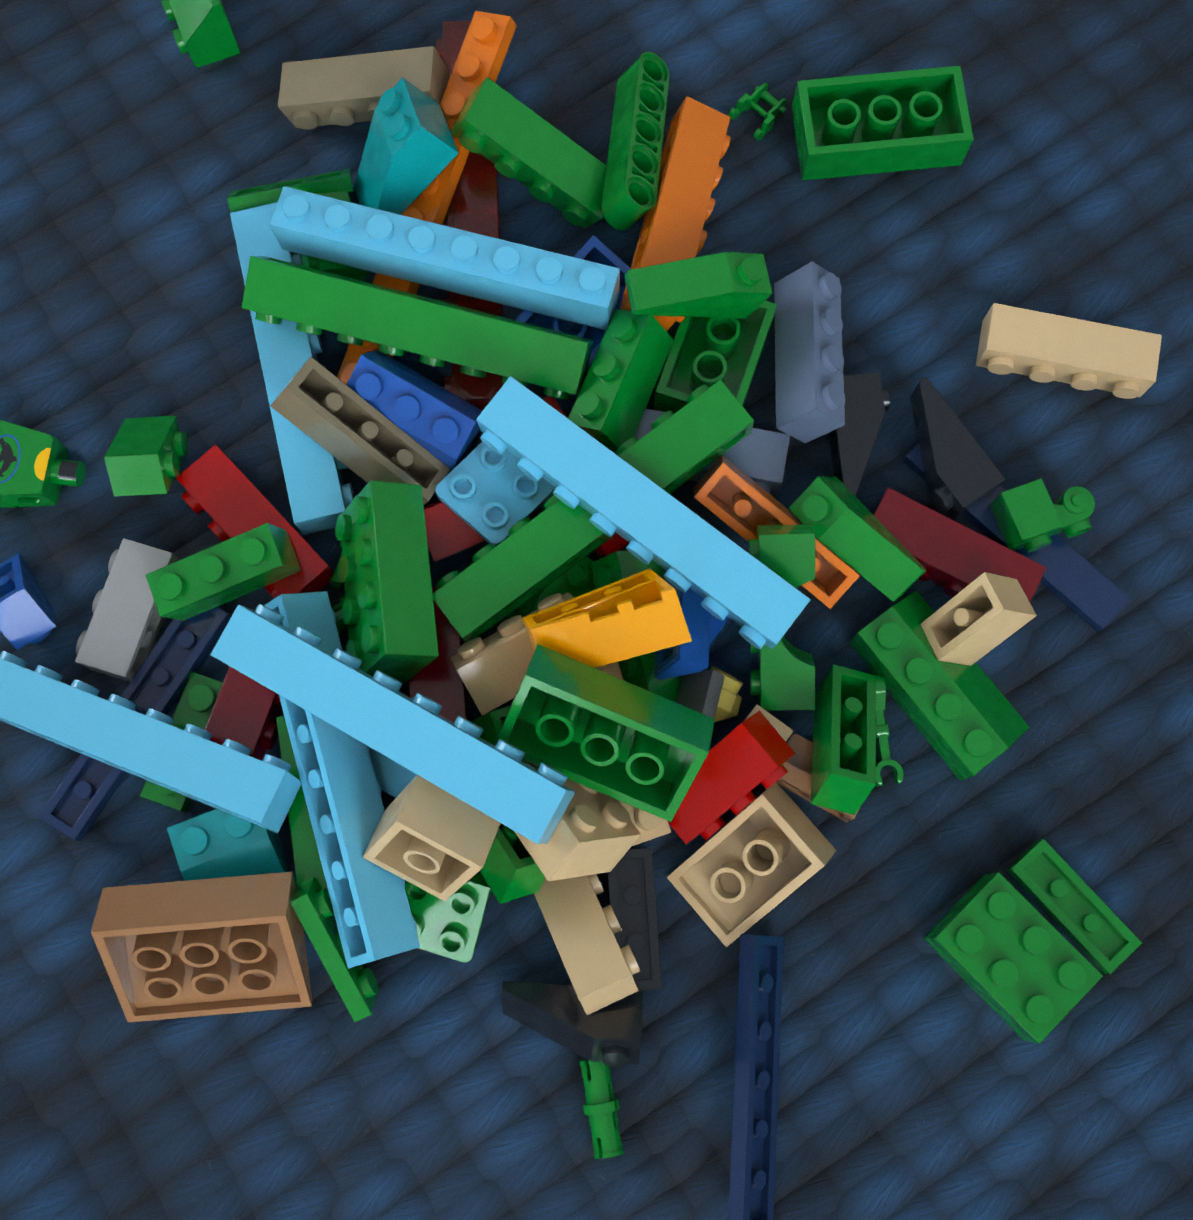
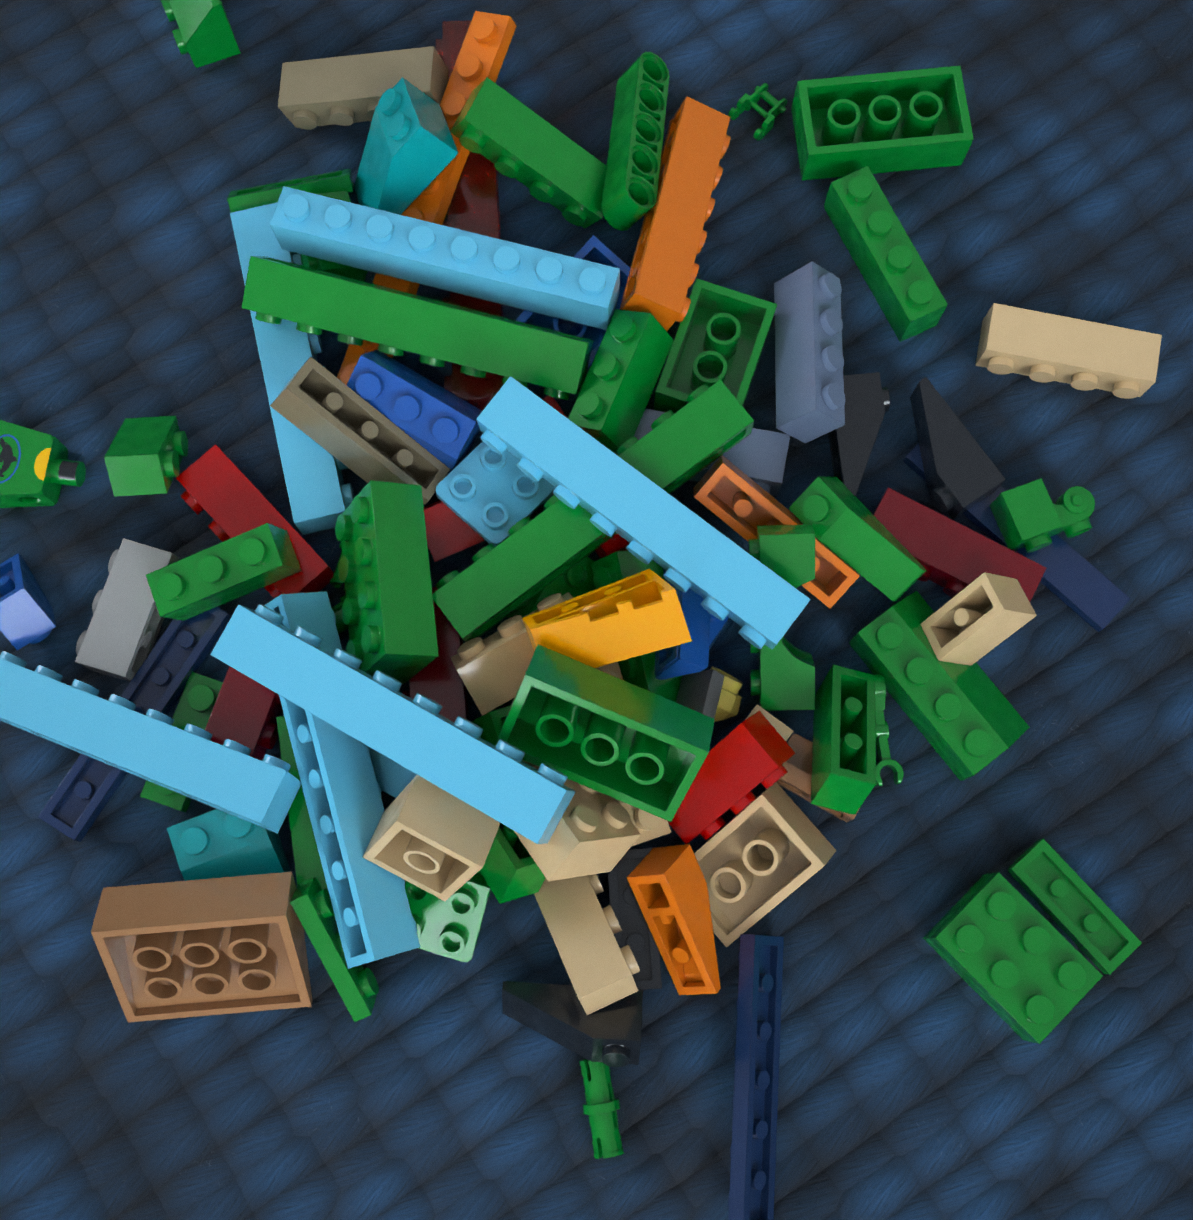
(679, 916): none -> orange slope
(701, 286): green slope -> none
(884, 254): none -> green brick

